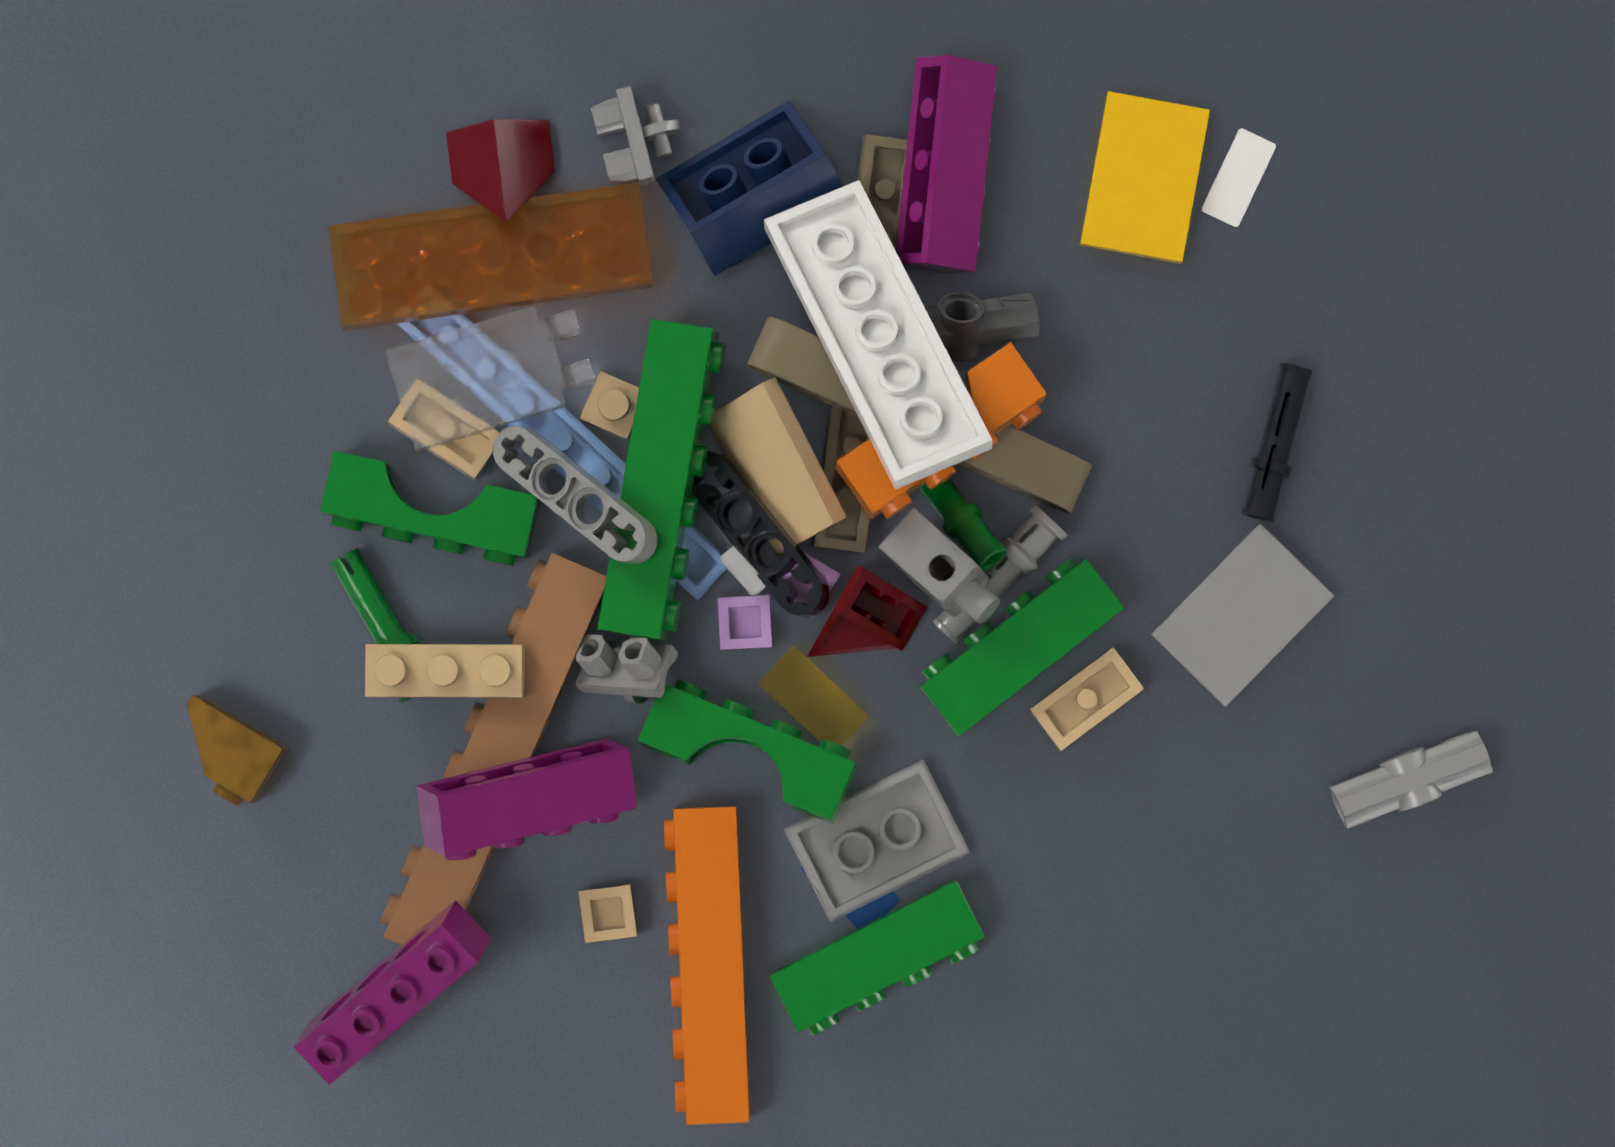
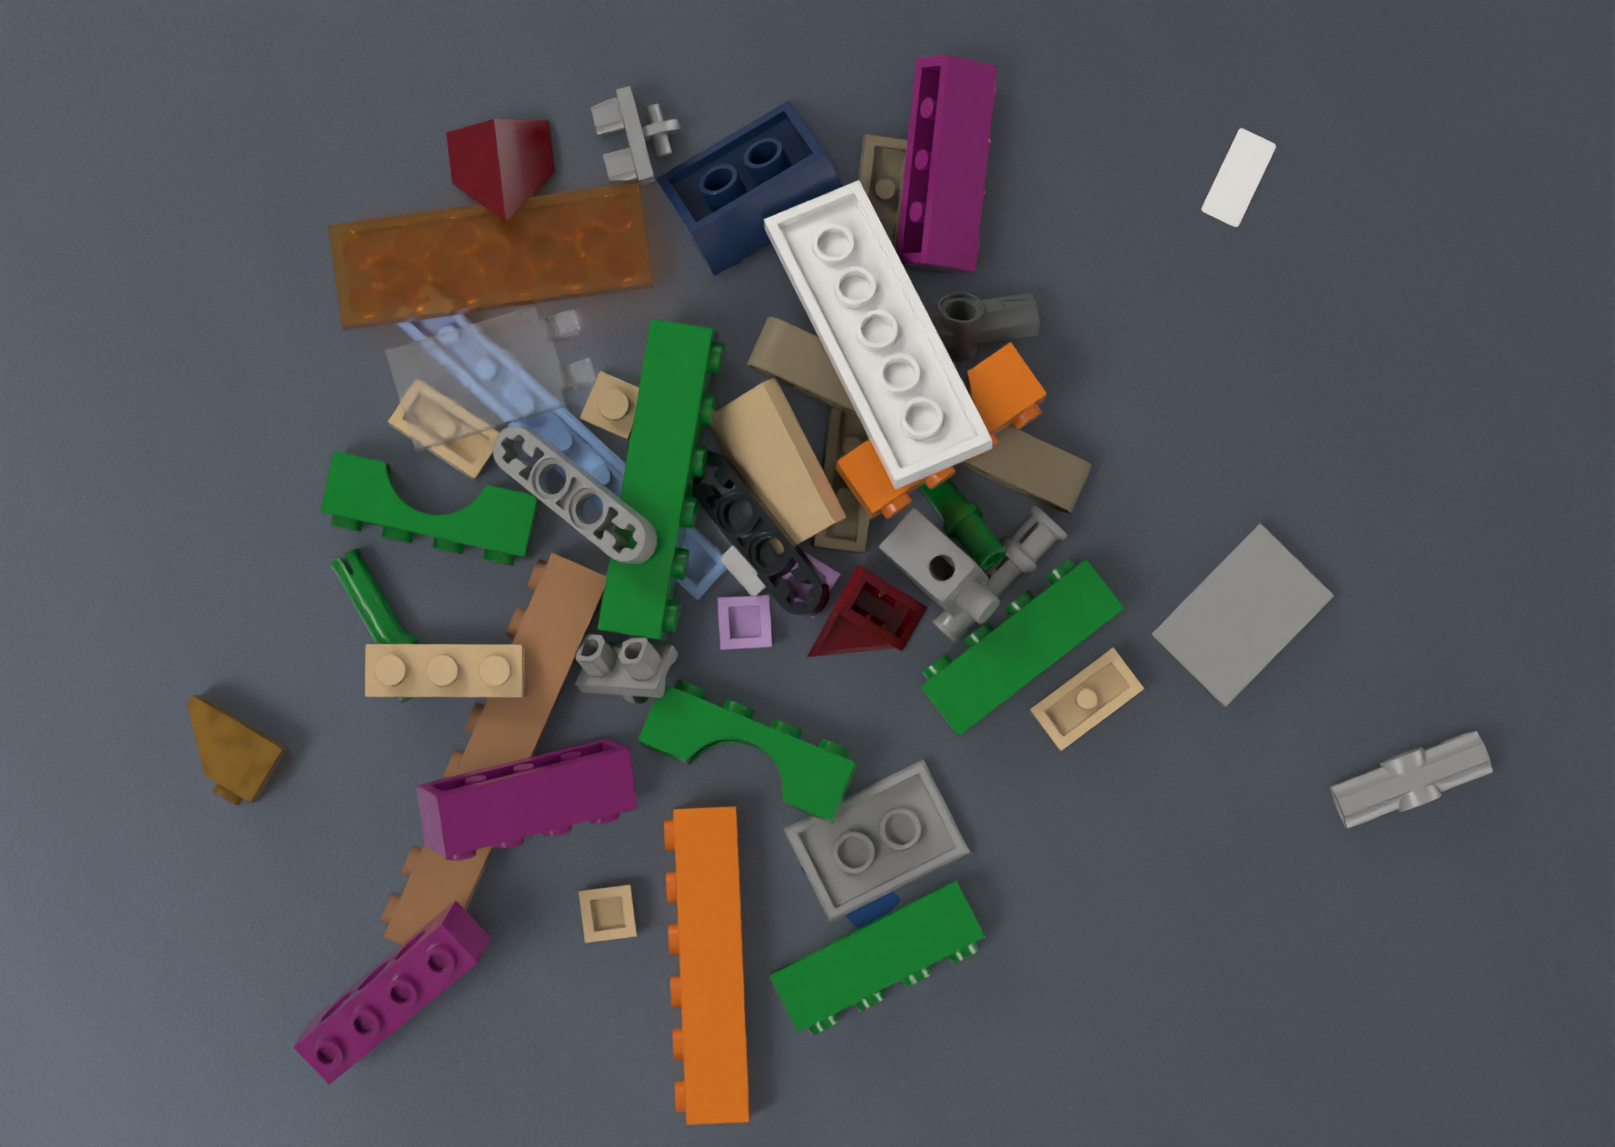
(813, 698): clear yellow tile -> none
(1144, 177): yellow tile -> none
(1262, 502): black pin -> none

